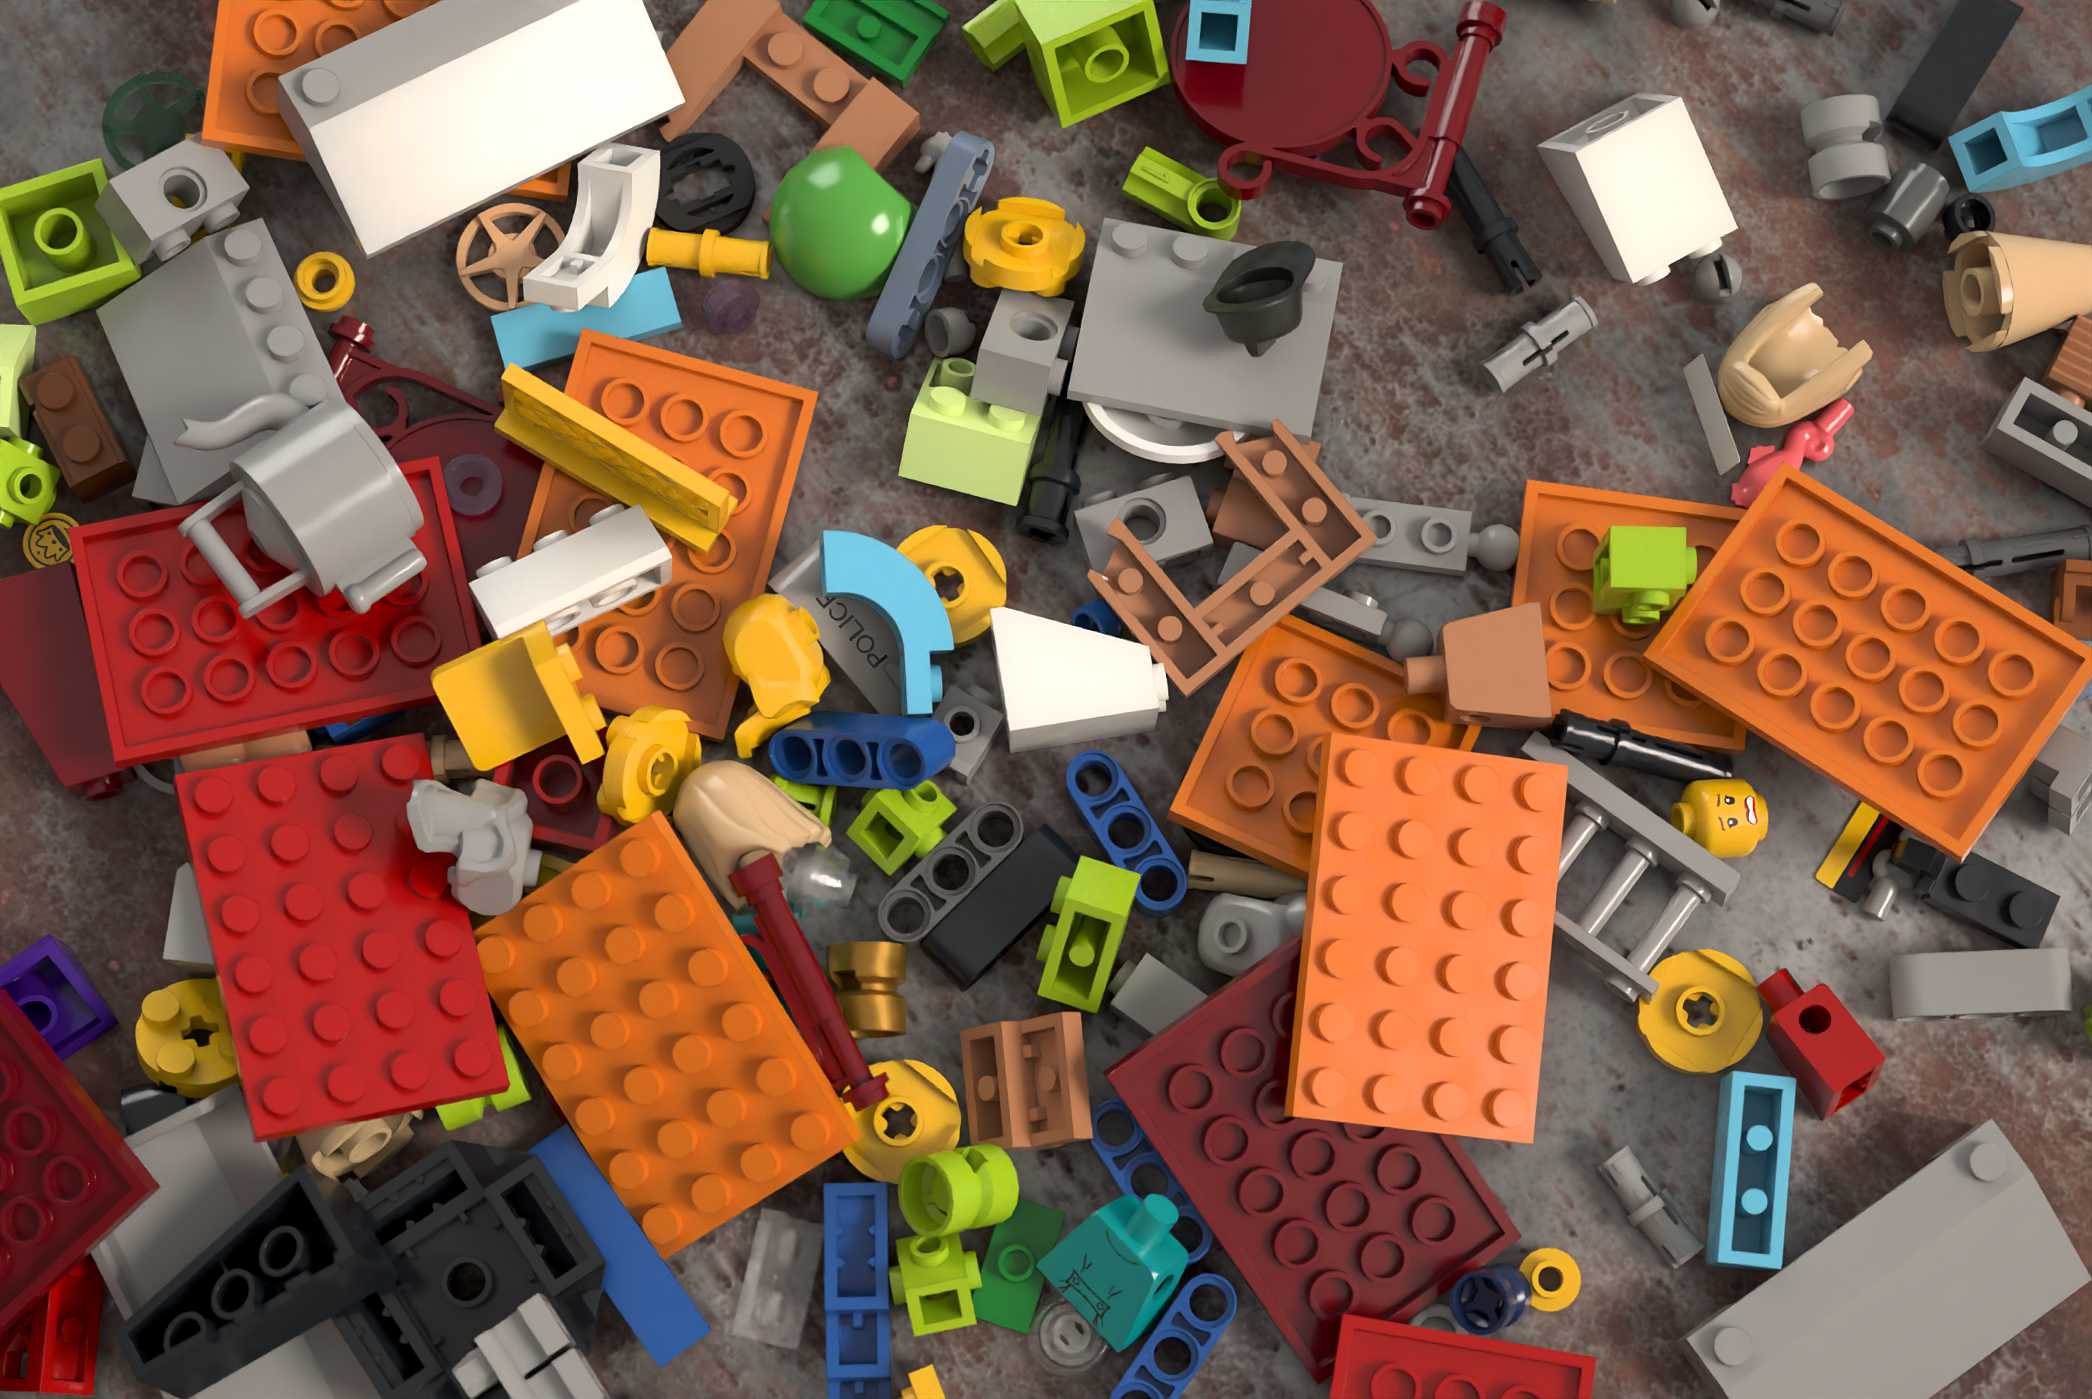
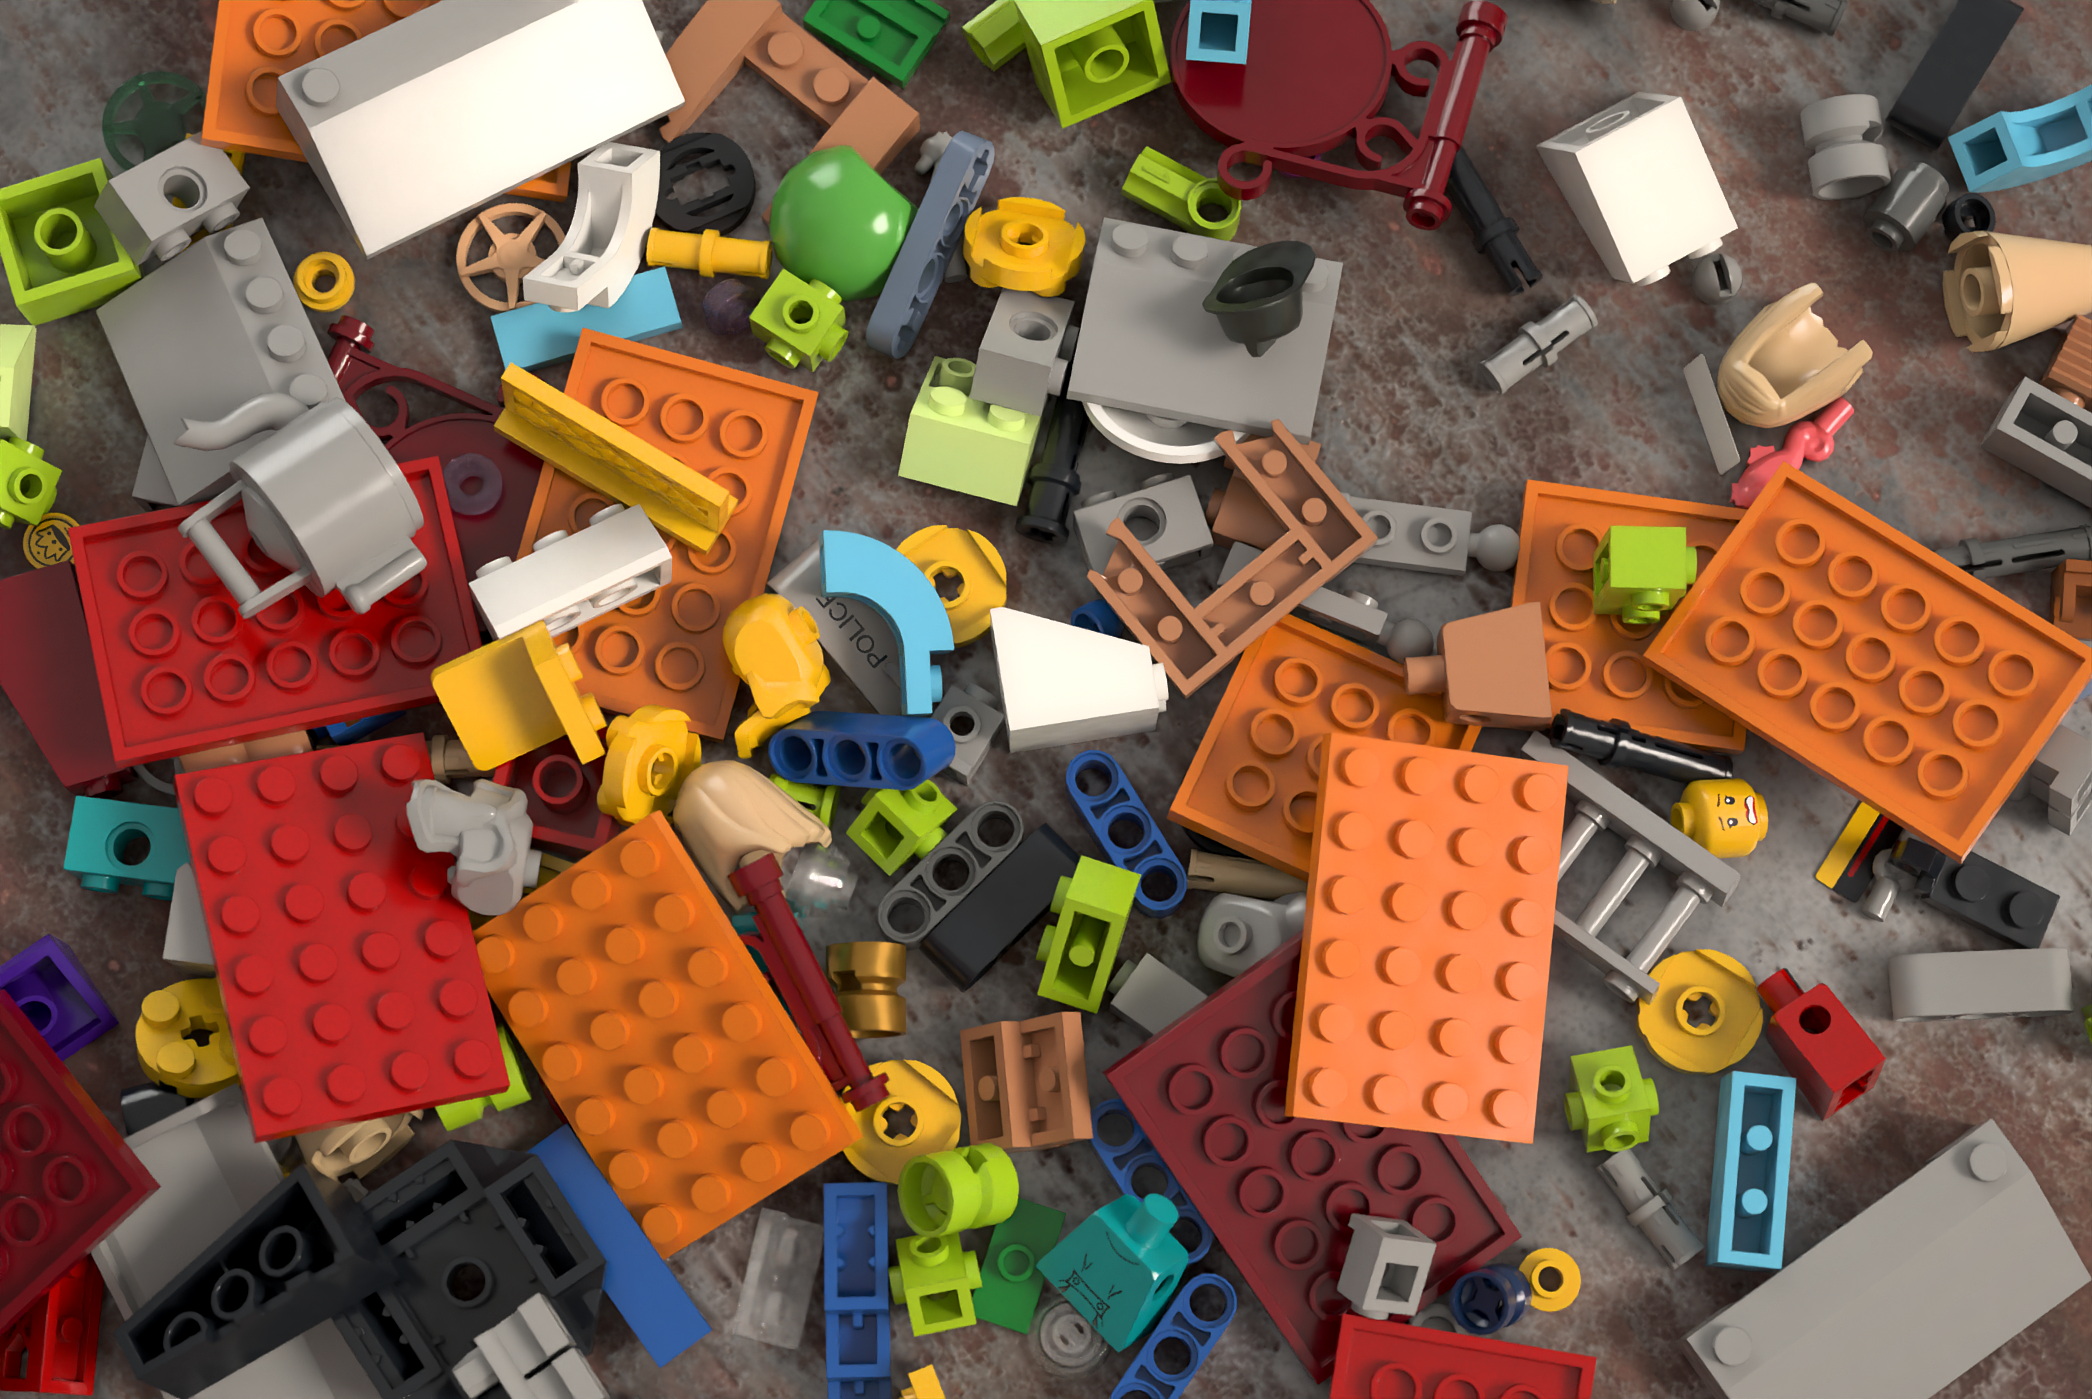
(78, 429): reddish brown brick -> none
(103, 830): none -> teal brick
(800, 322): none -> lime brick
(949, 331): light grey hinge -> none
(1385, 1266): none -> light grey brick
(1610, 1100): none -> lime brick

